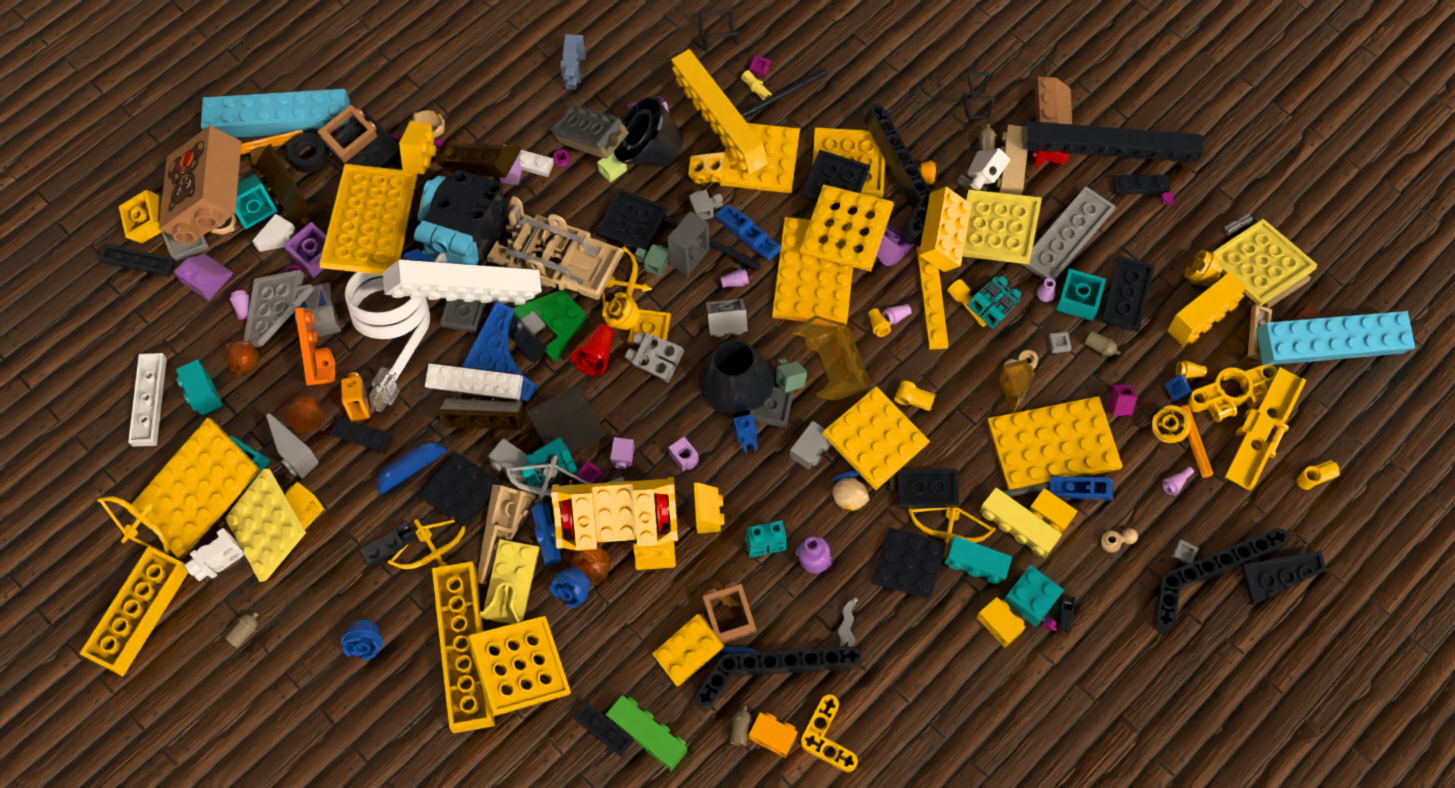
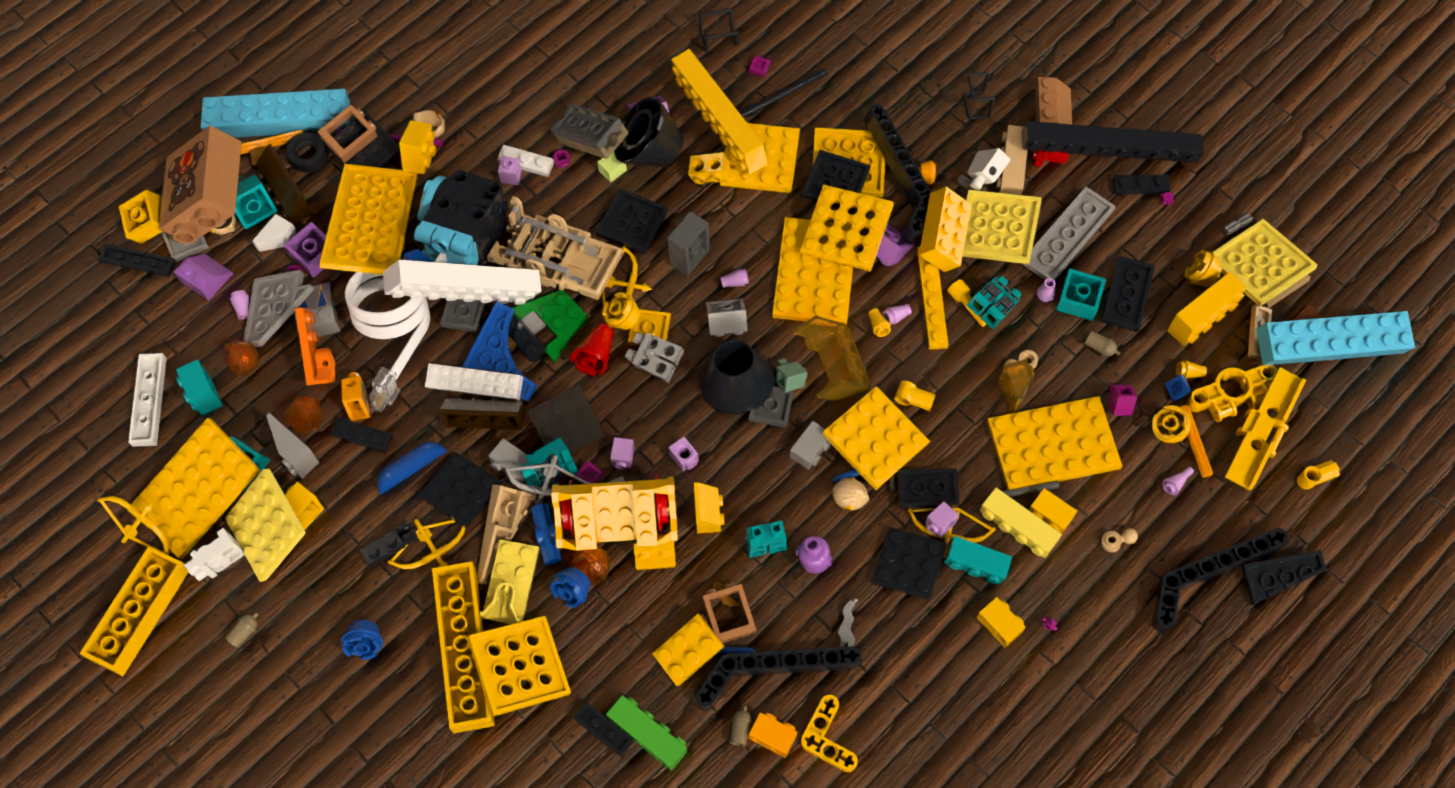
(481, 159): dark brown slope -> none
(570, 65): sand blue hips -> none
(655, 260): sand green brick -> none
(703, 205): light grey brick -> none
(742, 258): black bar -> none
(746, 431): blue brick -> none
(747, 232): blue slope -> none
(755, 85): light yellow pin -> none
(941, 520): none -> lavender brick
(986, 138): dark tan piece -> none
(1033, 595): teal brick -> none
(1059, 342): light grey tile -> none
(1066, 616): black bar -> none
(1082, 488): blue slope -> none
(1184, 552): light grey tile -> none

